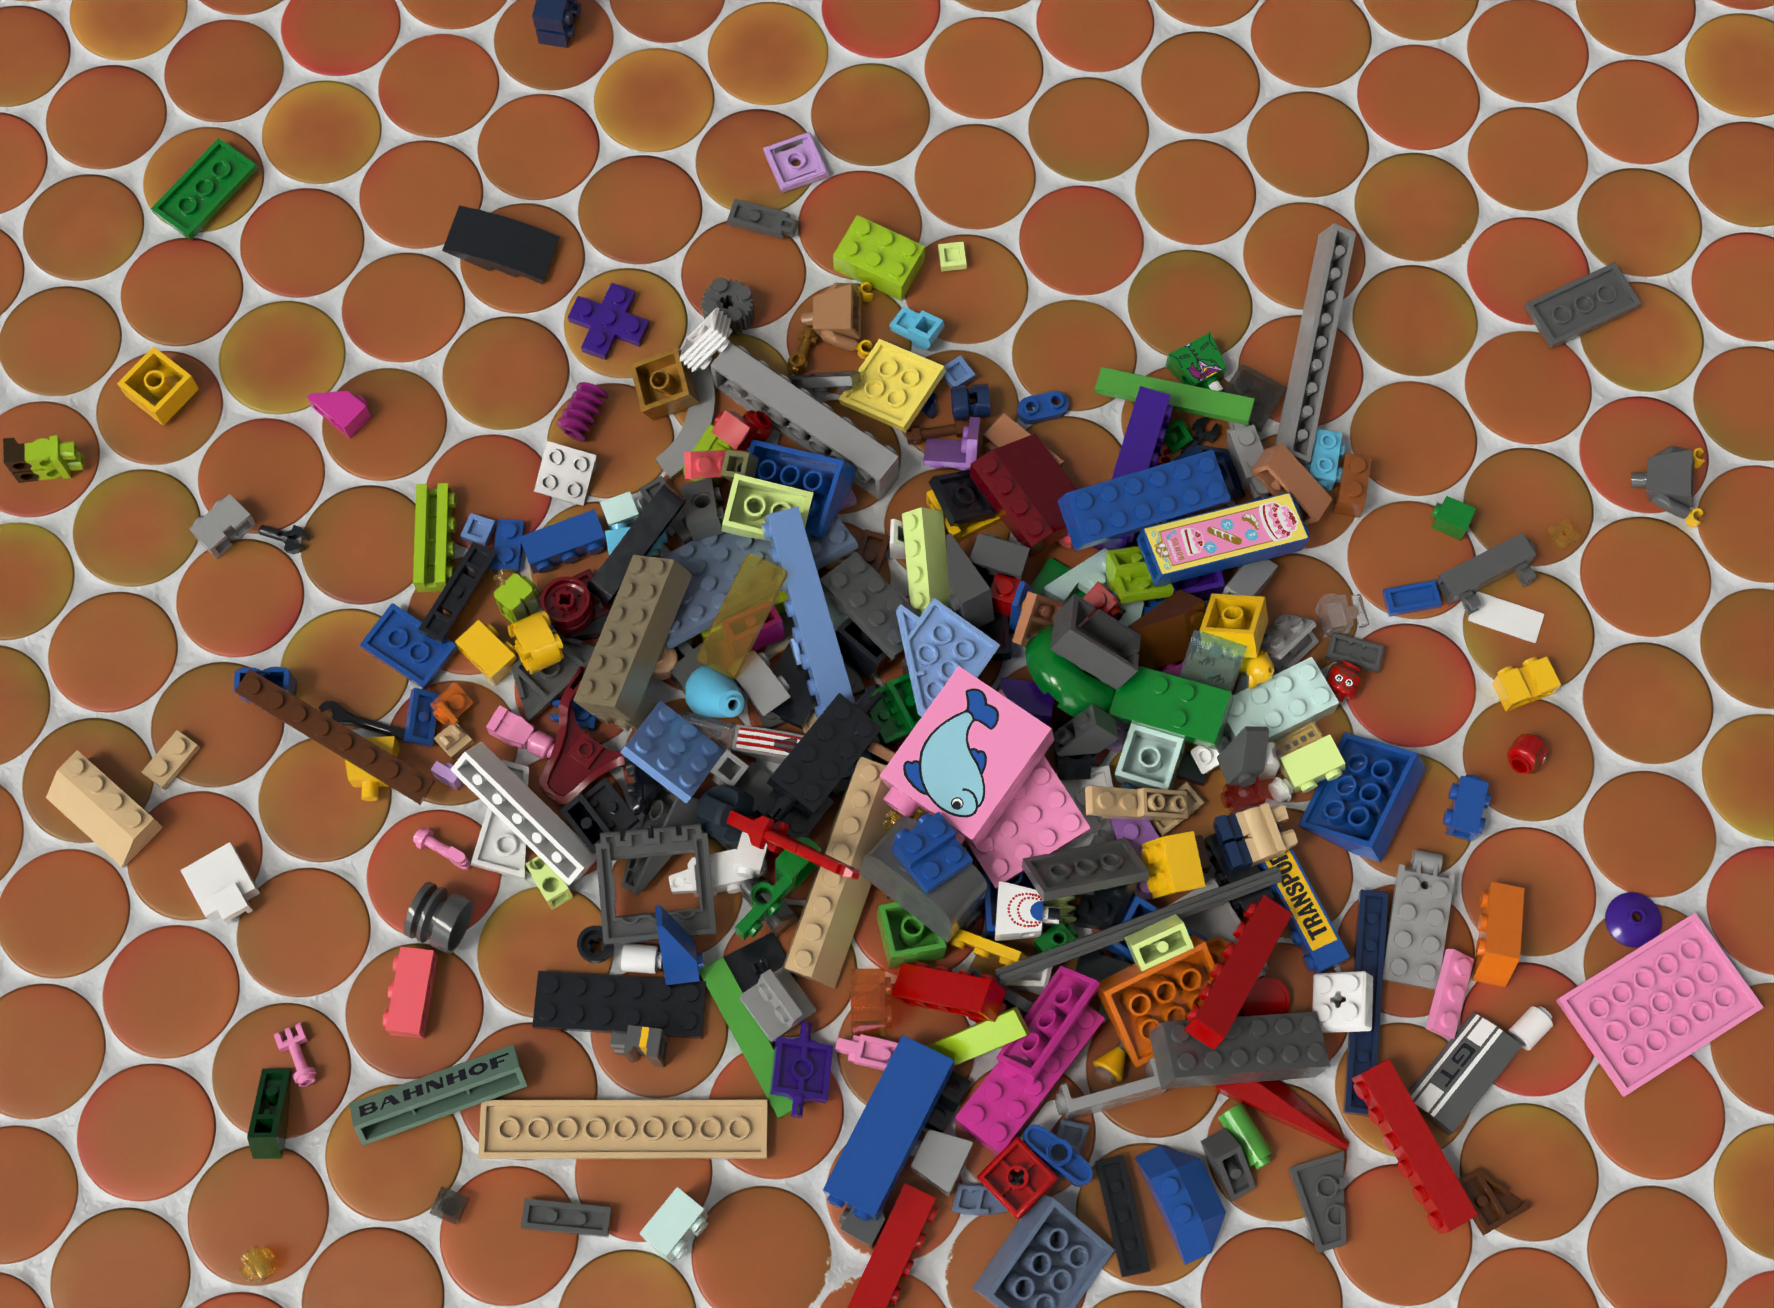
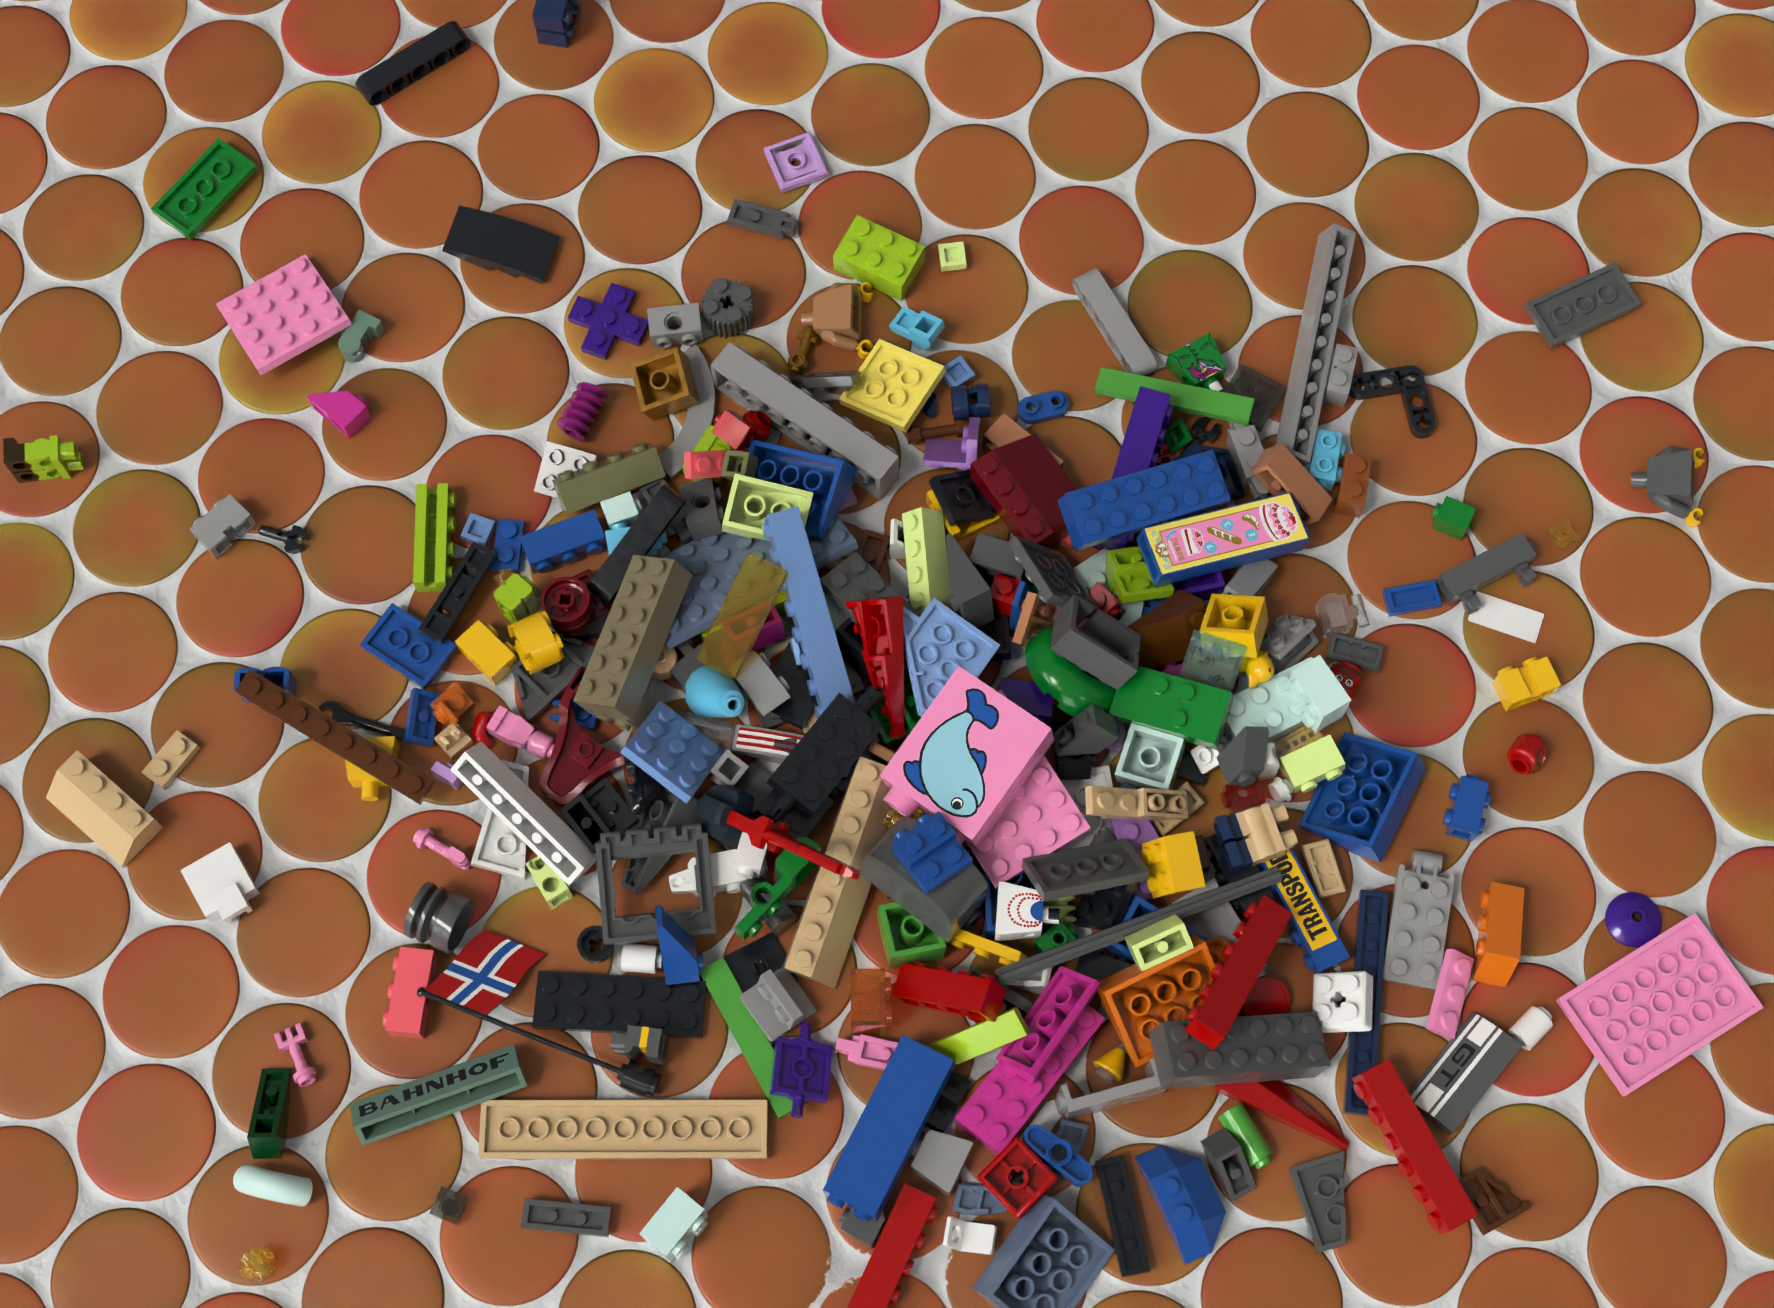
(158, 386): yellow brick -> none
(273, 1185): none -> light aqua cylinder
(283, 314): none -> bright pink plate
(358, 336): none -> sand green leg
(413, 63): none -> black beam
(479, 728): none -> red arm
(487, 975): none -> flag
(609, 477): none -> olive brick
(663, 318): none -> light grey brick
(705, 340): white brick -> none
(882, 634): none -> red wedge
(970, 1236): none -> white bracket
(1050, 573): none -> dark grey plate
(1114, 323): none -> light grey beam
(1317, 694): none -> light aqua brick
(1323, 869): none -> tan plate
(1340, 375): none -> light grey window
(1405, 388): none -> black beam

